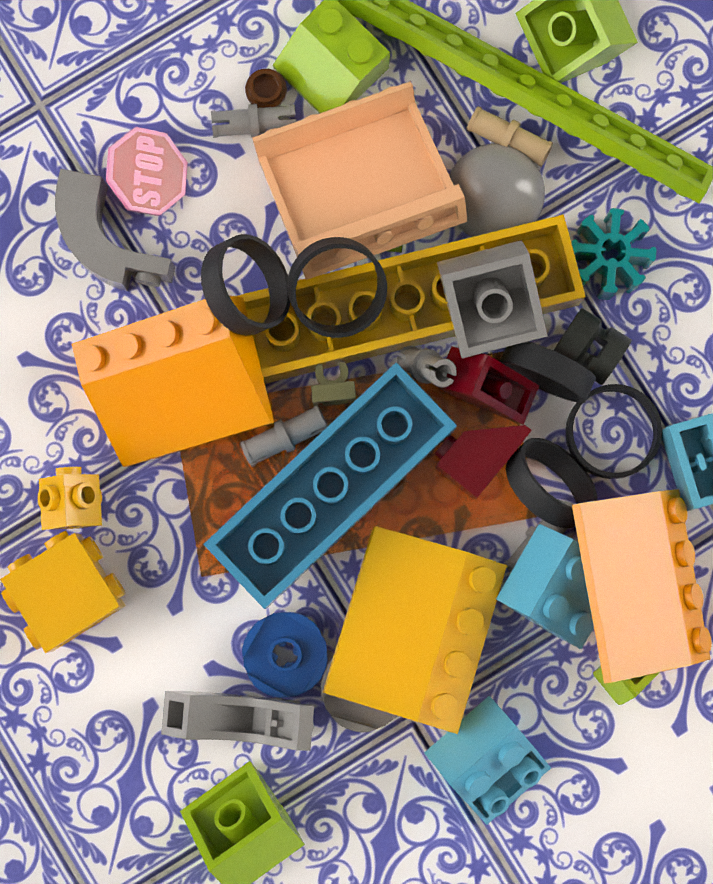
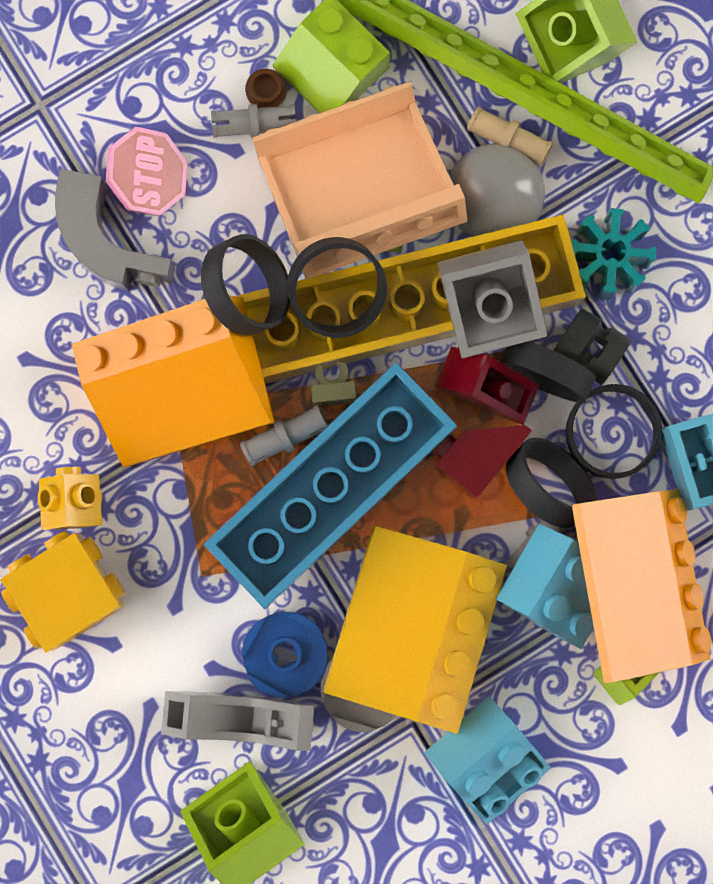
(426, 366): light grey pin -> none

